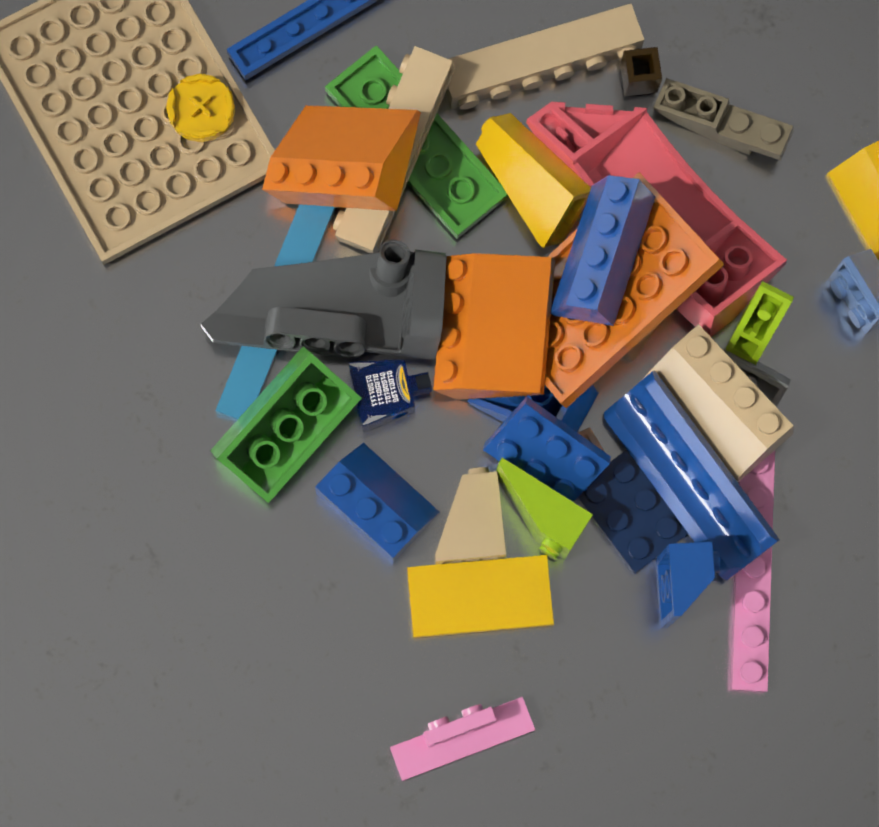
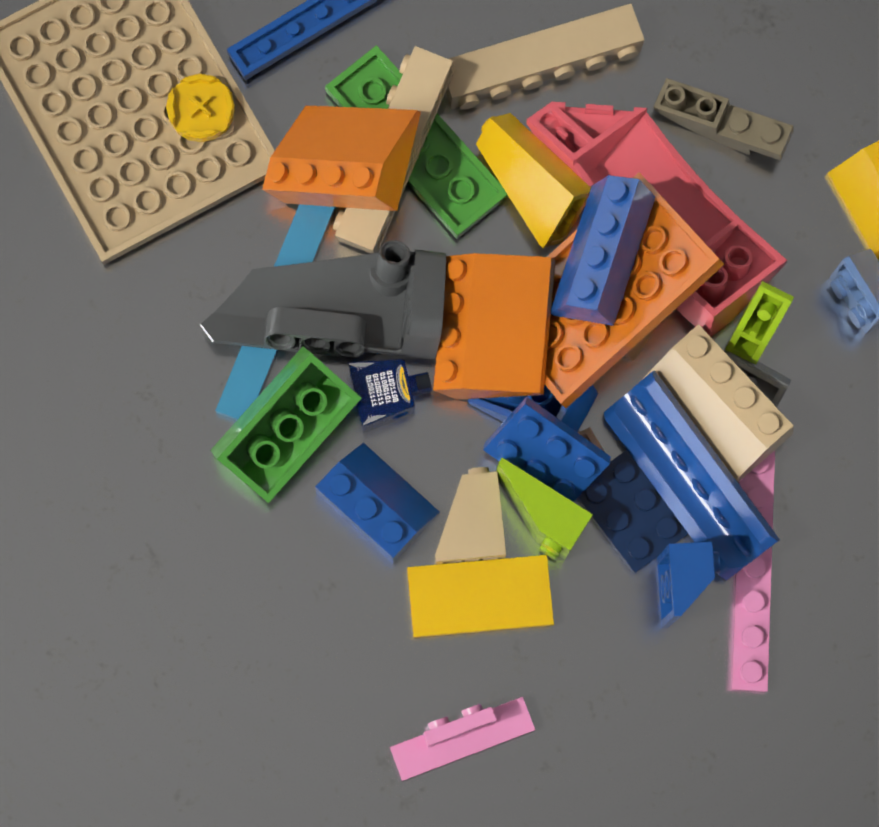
(641, 71): dark brown brick -> none

